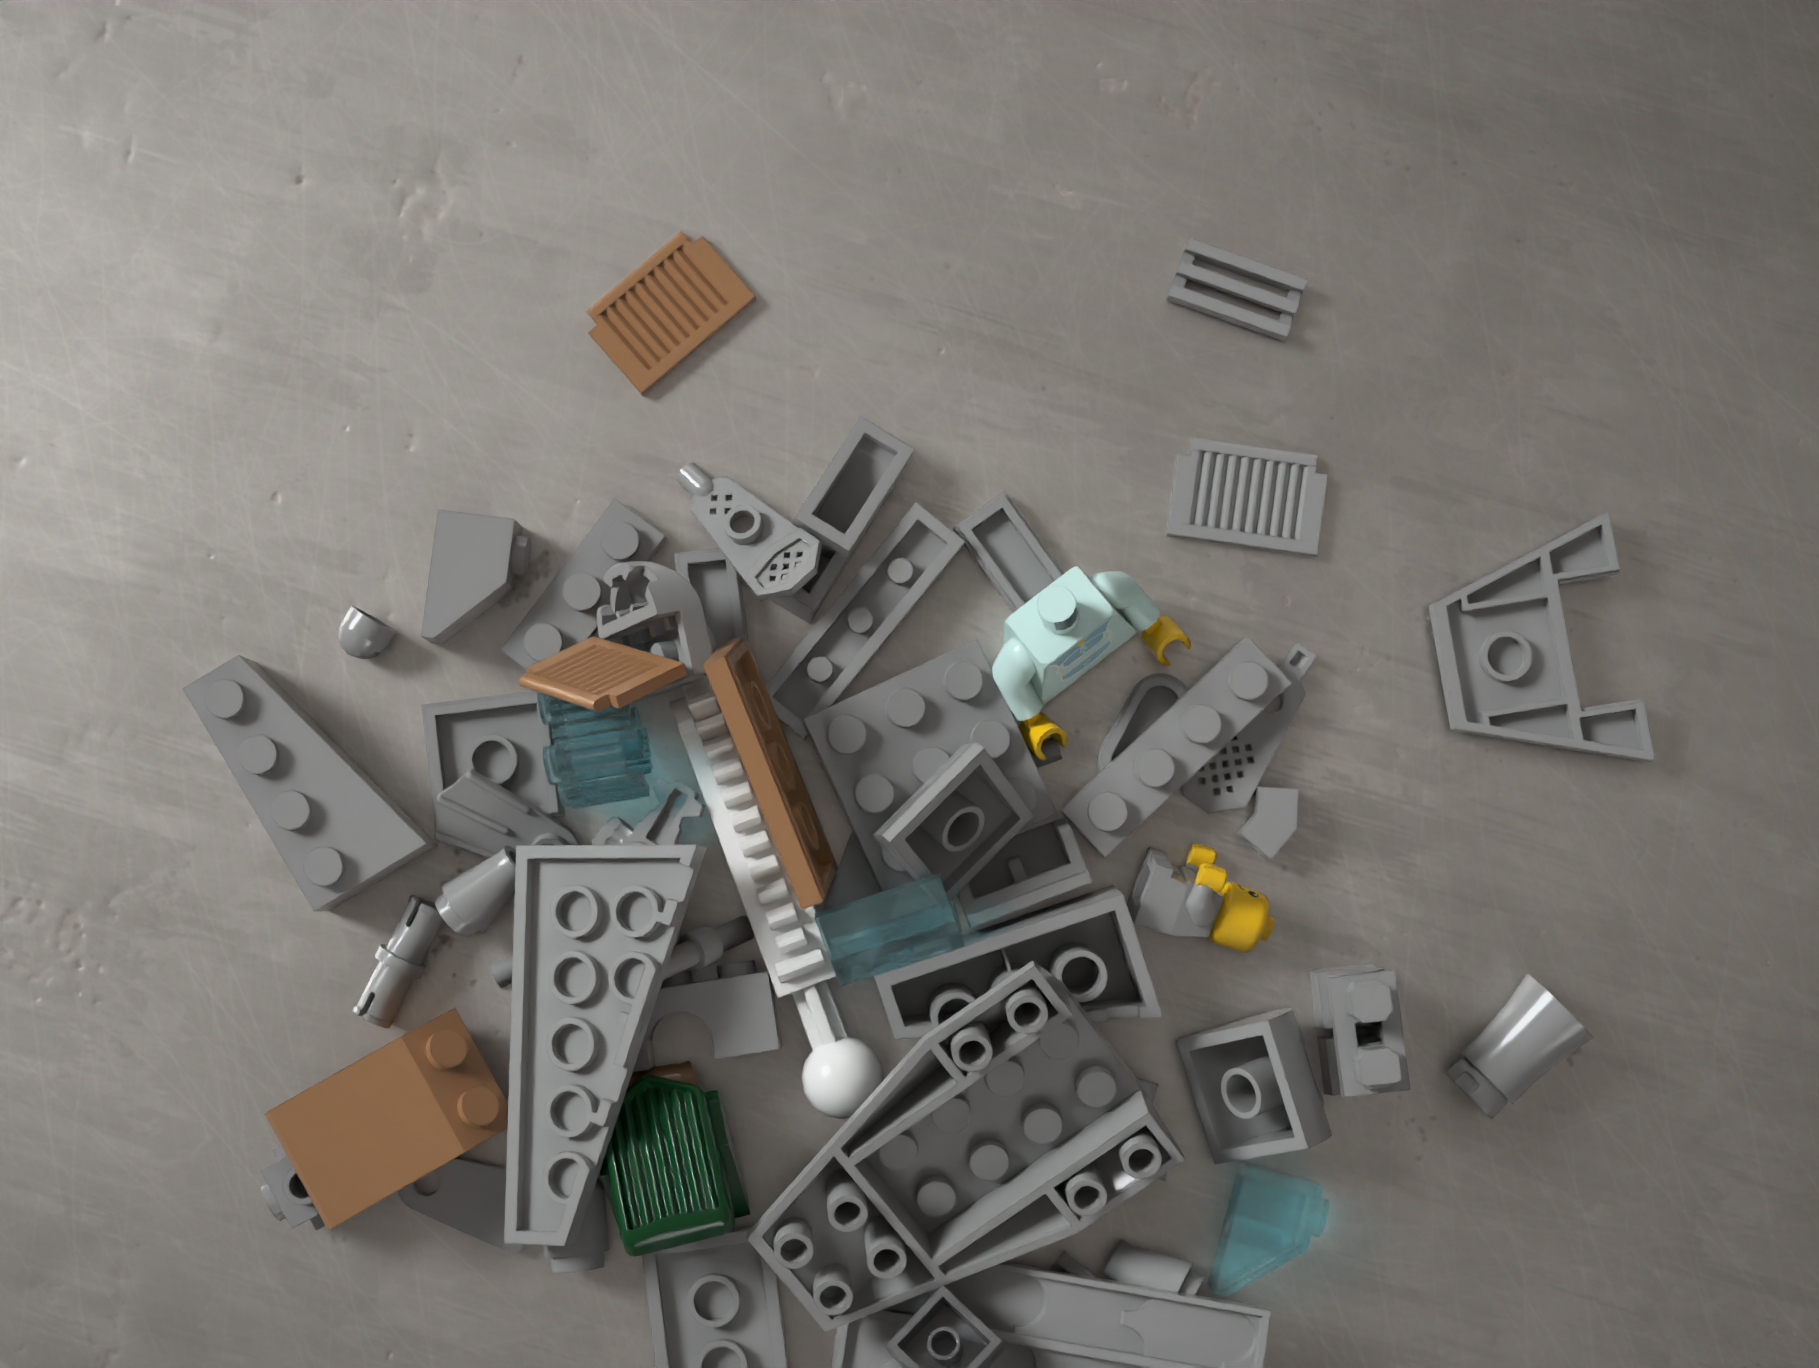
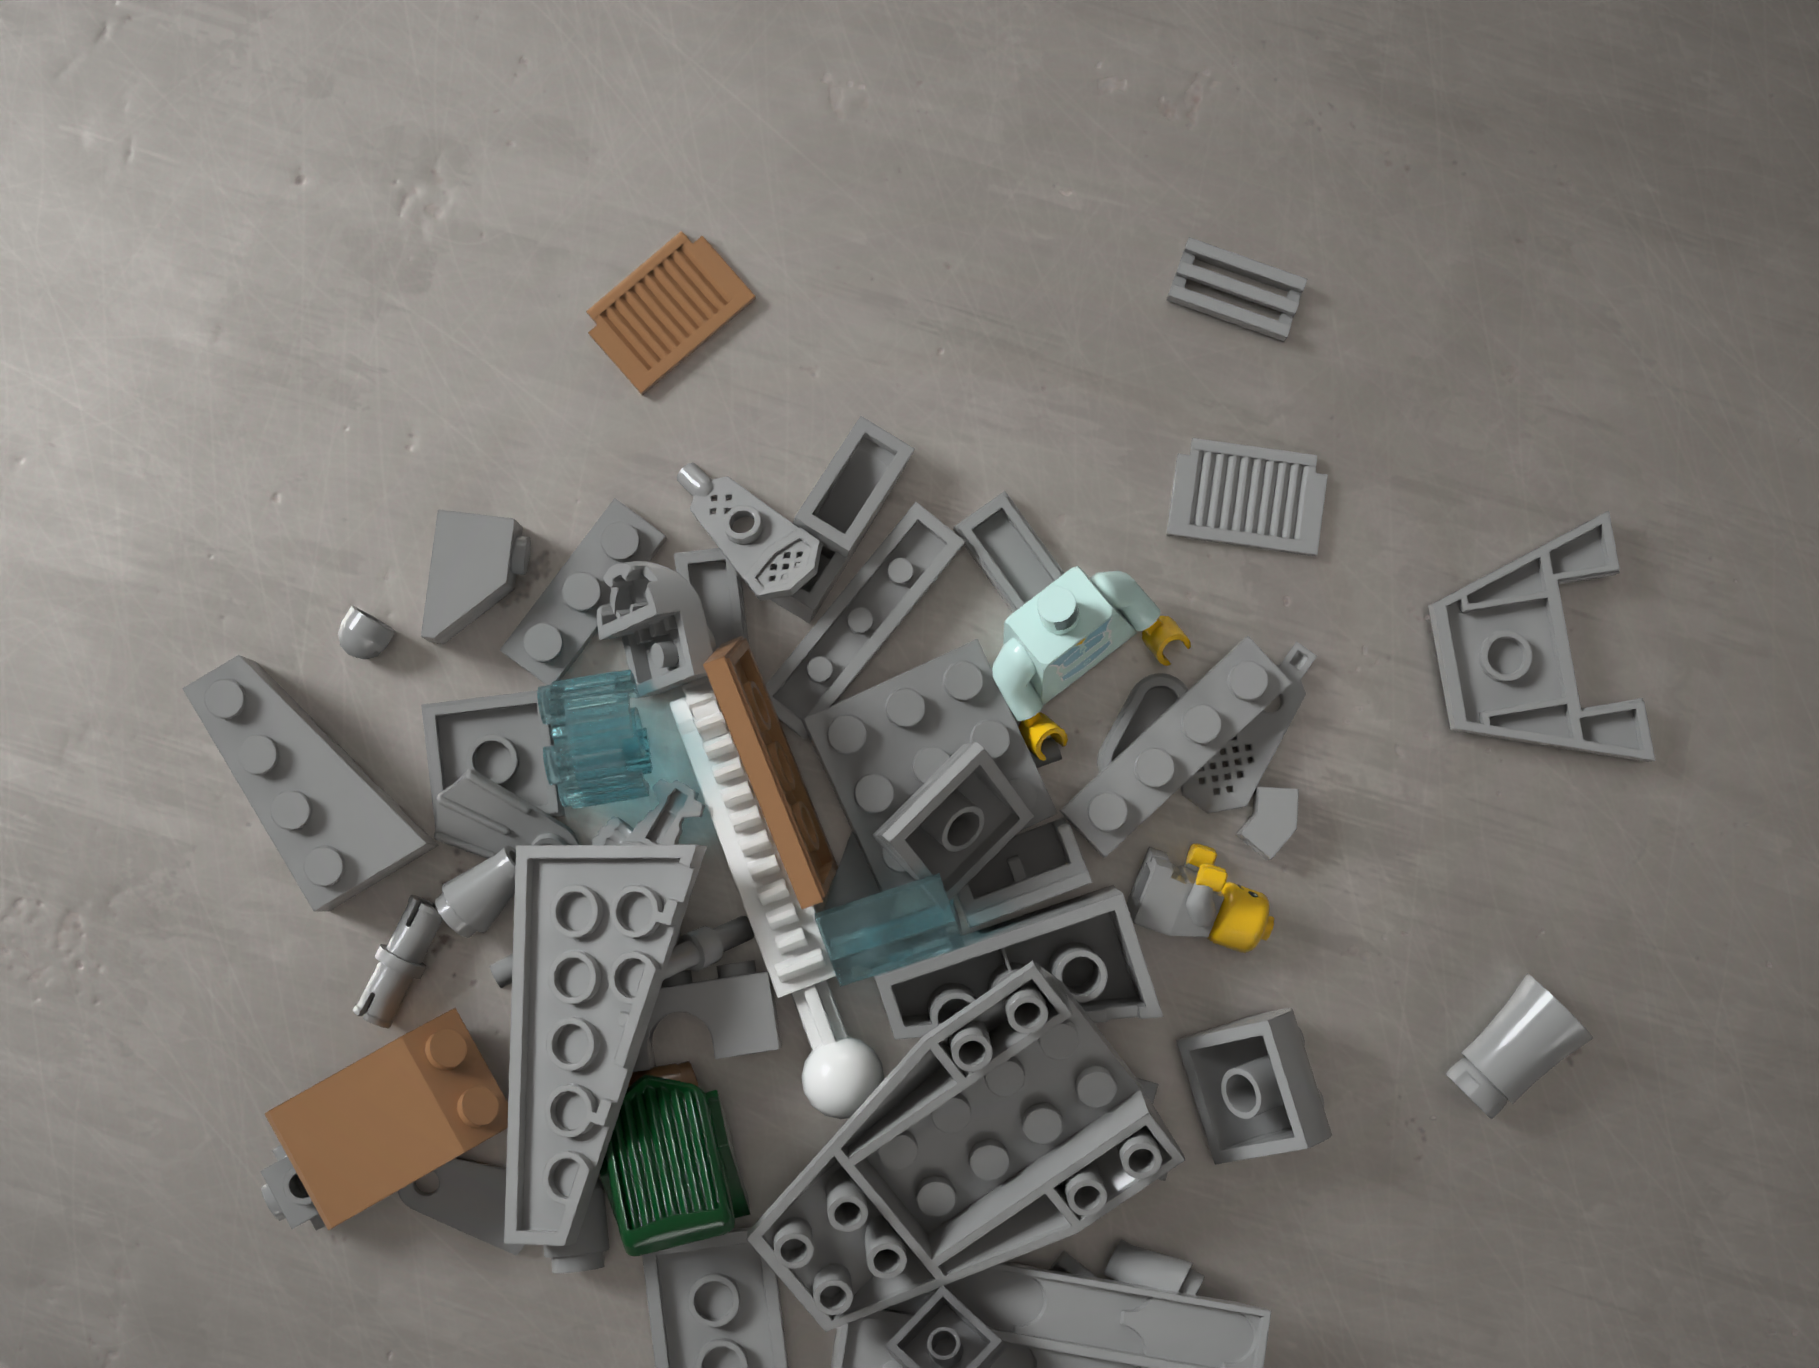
(601, 674): medium nougat window -> none
(1265, 1225): clear light blue slope -> none
(1367, 1038): light grey hips -> none

